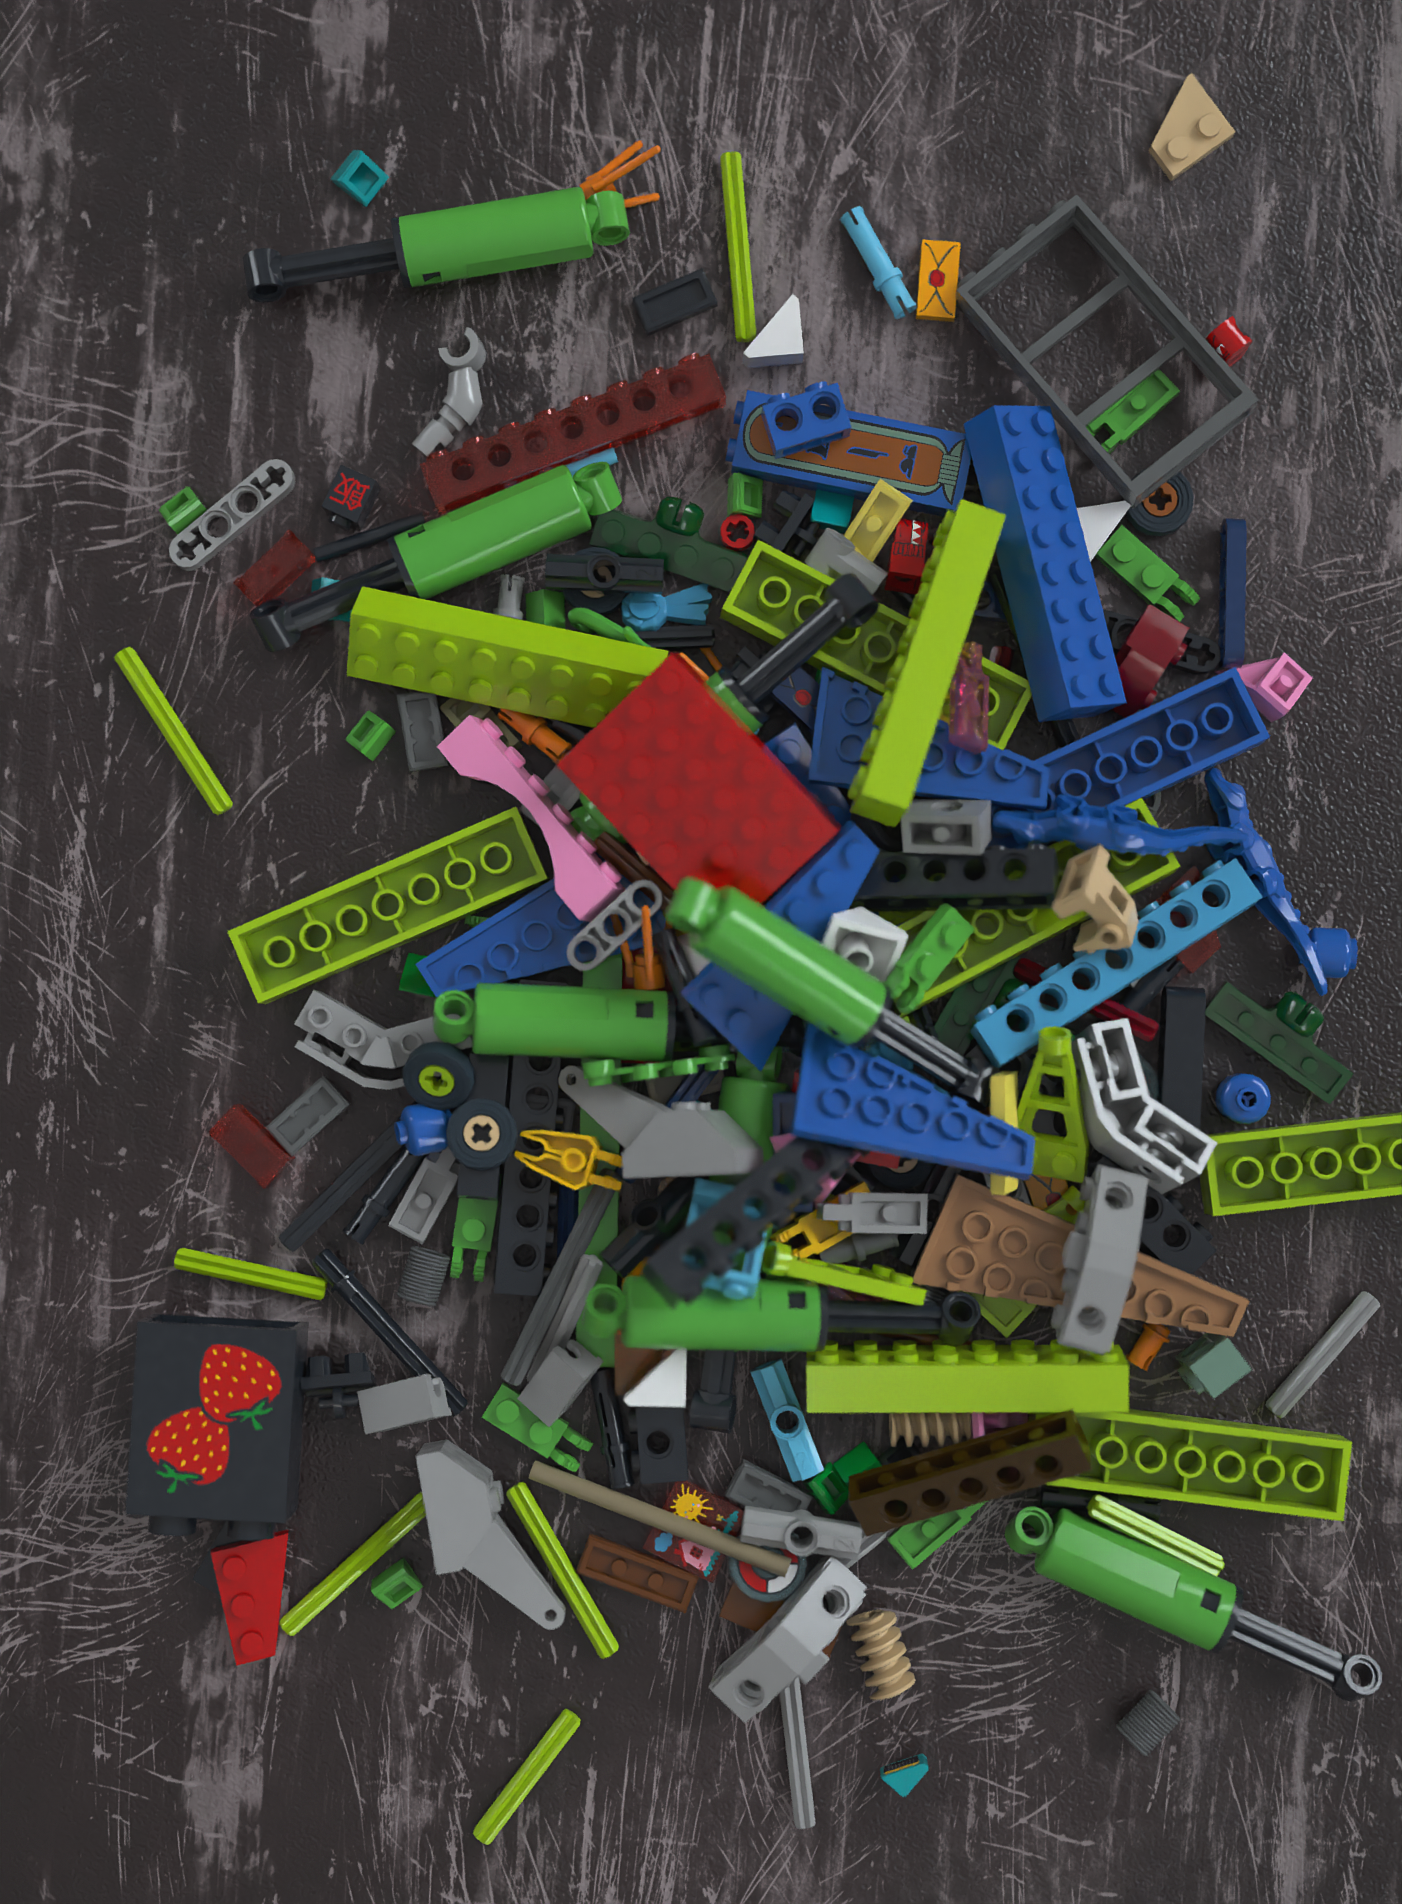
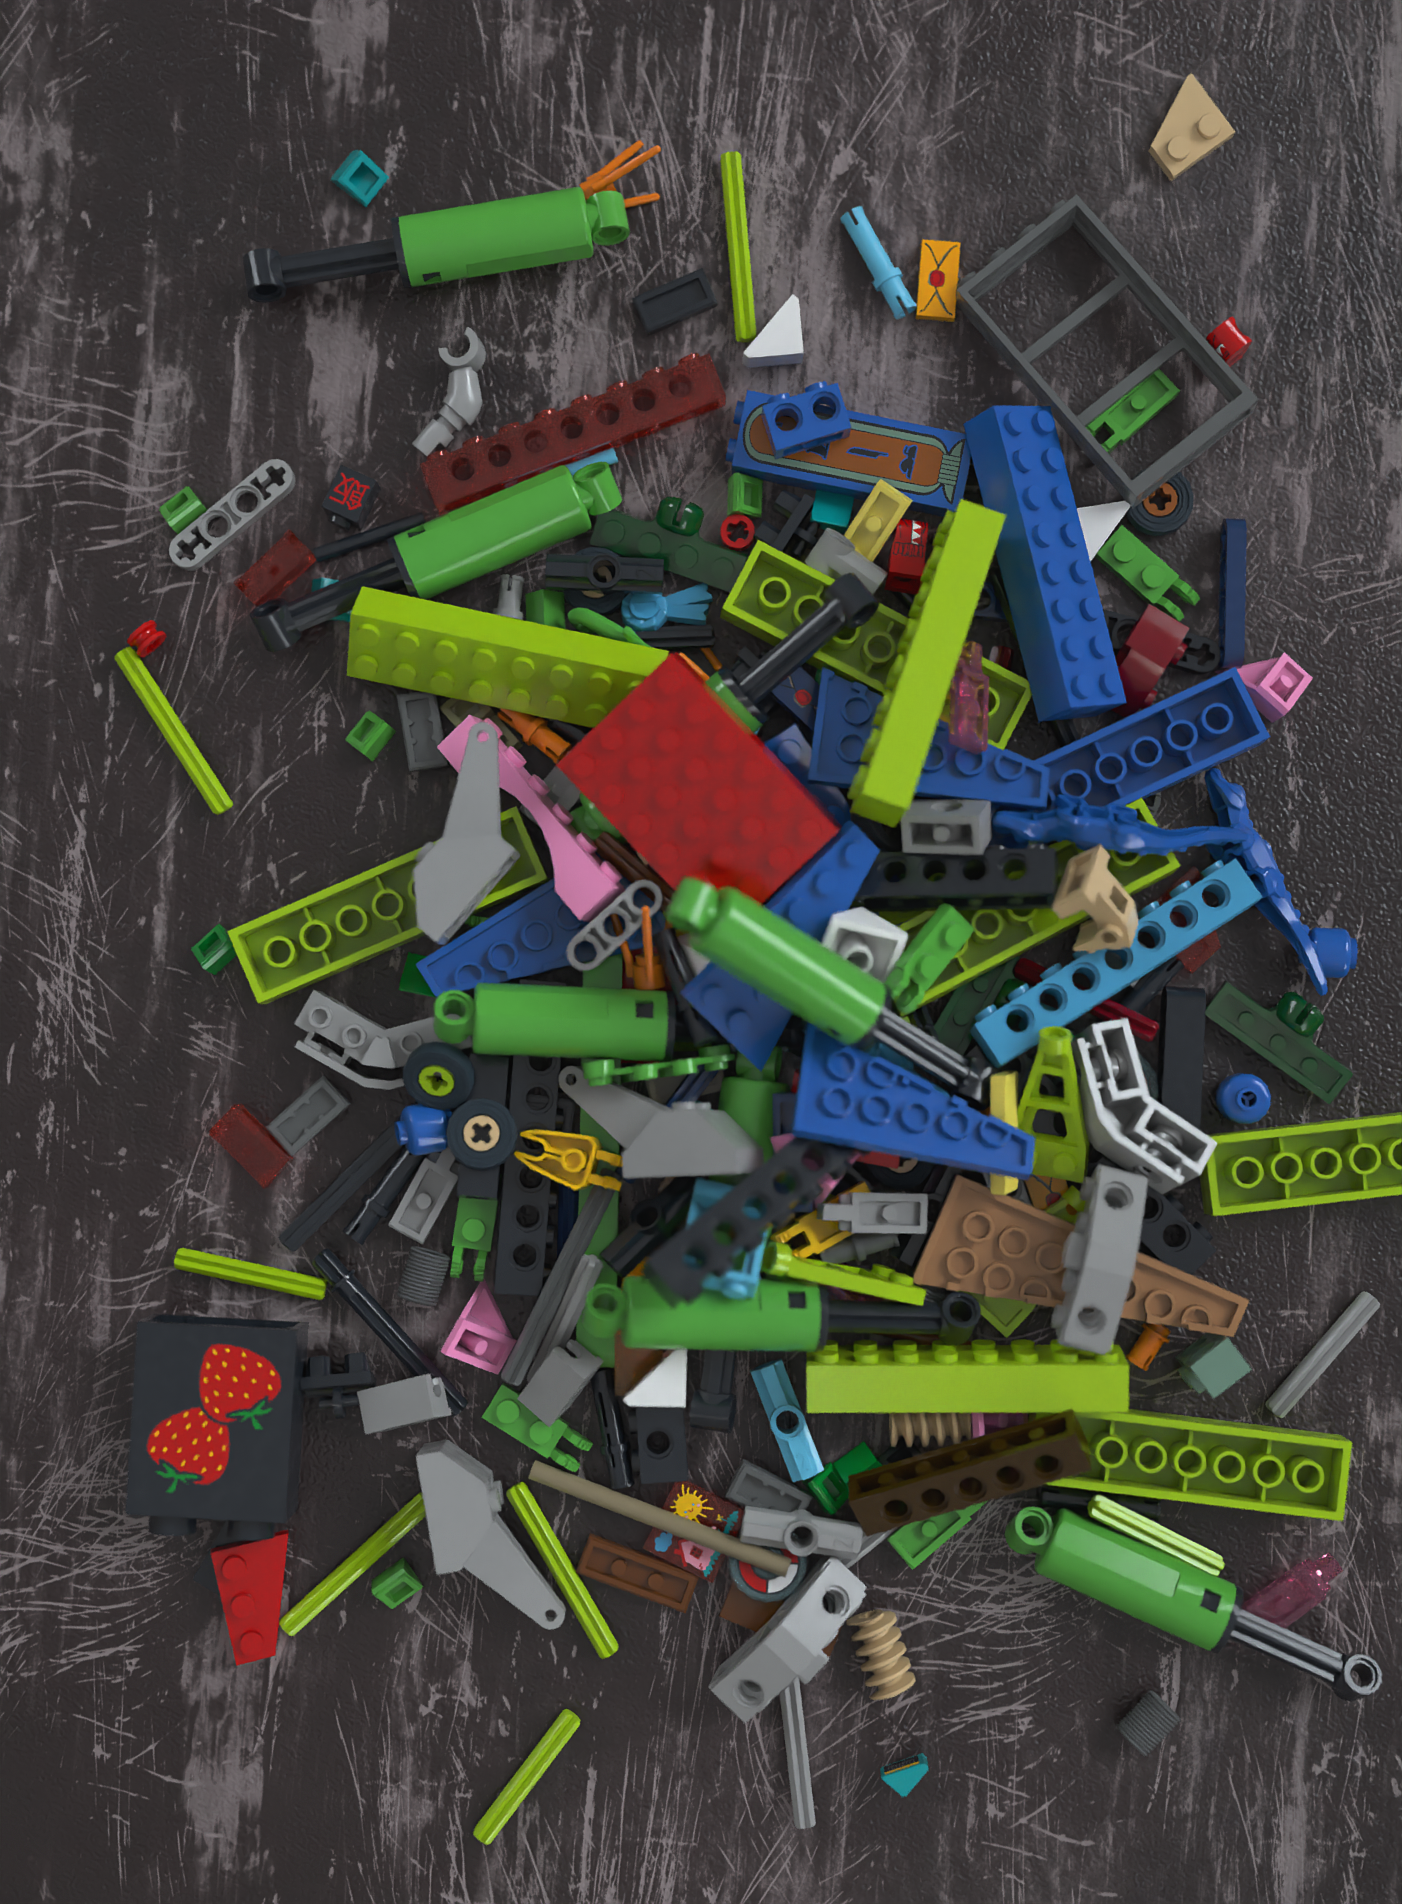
(146, 638): none -> red bush
(214, 950): none -> green slope
(471, 855): none -> light grey slope
(480, 1333): none -> bright pink slope
(1295, 1591): none -> clear pink hinge

